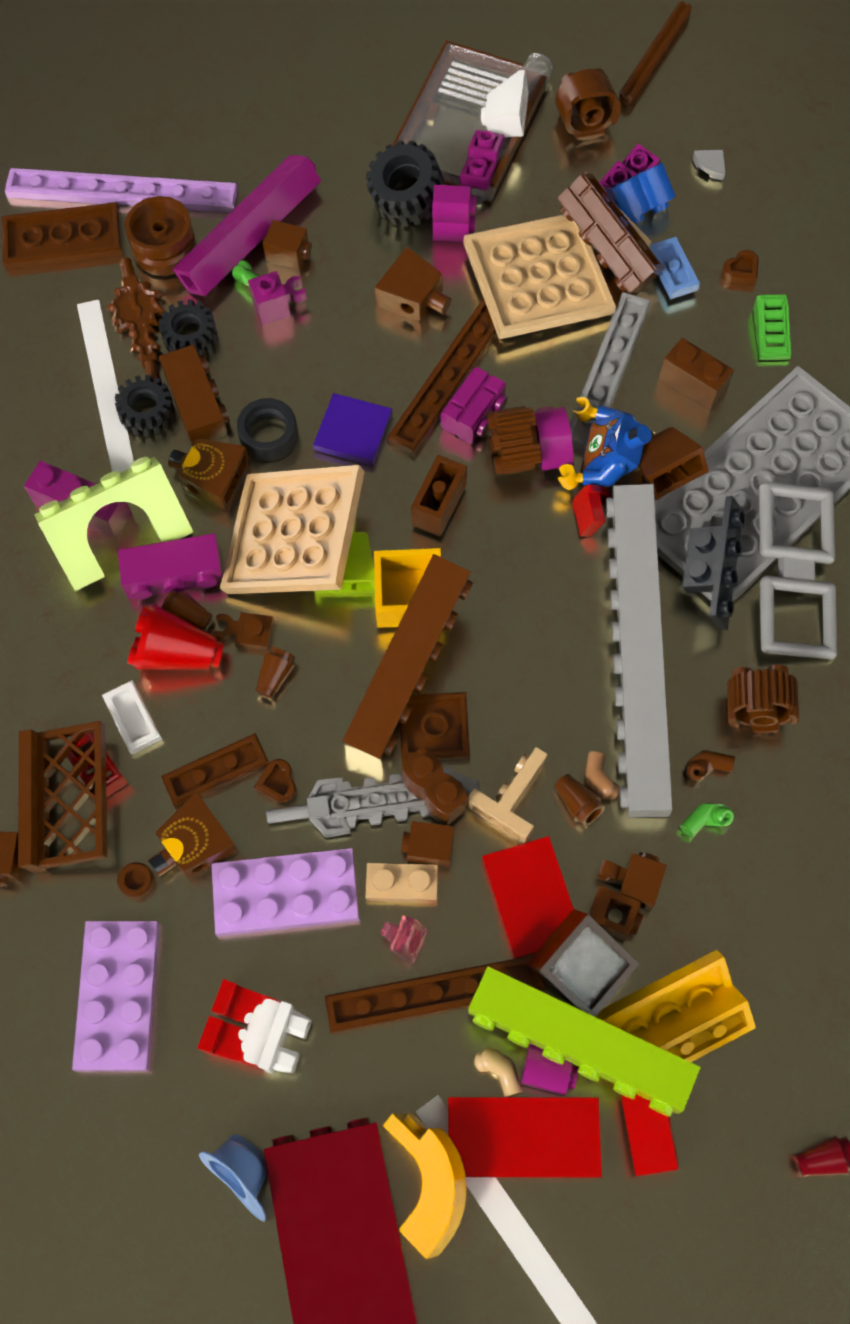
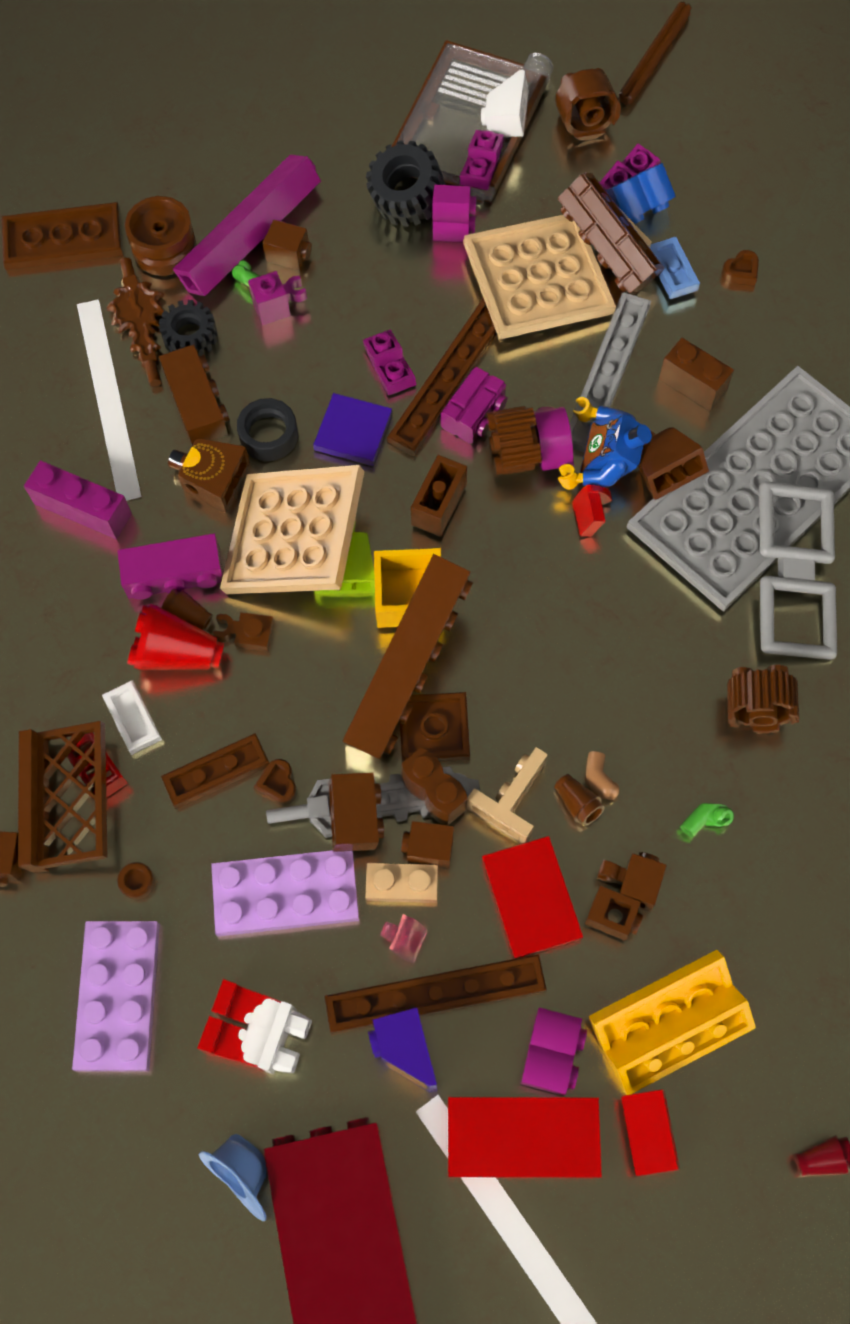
(67, 521): yellowish green arch -> none
(123, 189): lavender tile -> none
(139, 391): black tyre -> none
(192, 840): reddish brown torso -> none
(274, 671): reddish brown cone -> none
(354, 812): none -> reddish brown brick
(389, 362): none -> magenta slope
(403, 1047): none -> dark purple slope
(411, 288): reddish brown torso -> none
(443, 1184): yellow arch -> none
(502, 1066): tan arm -> none
(583, 963): piece -> none
(583, 1041): lime brick -> none
(640, 653): light grey brick -> none
(707, 761): reddish brown arm -> none
(710, 162): light grey tile -> none
(713, 561): black bracket -> none
(772, 308): bright green slope -> none

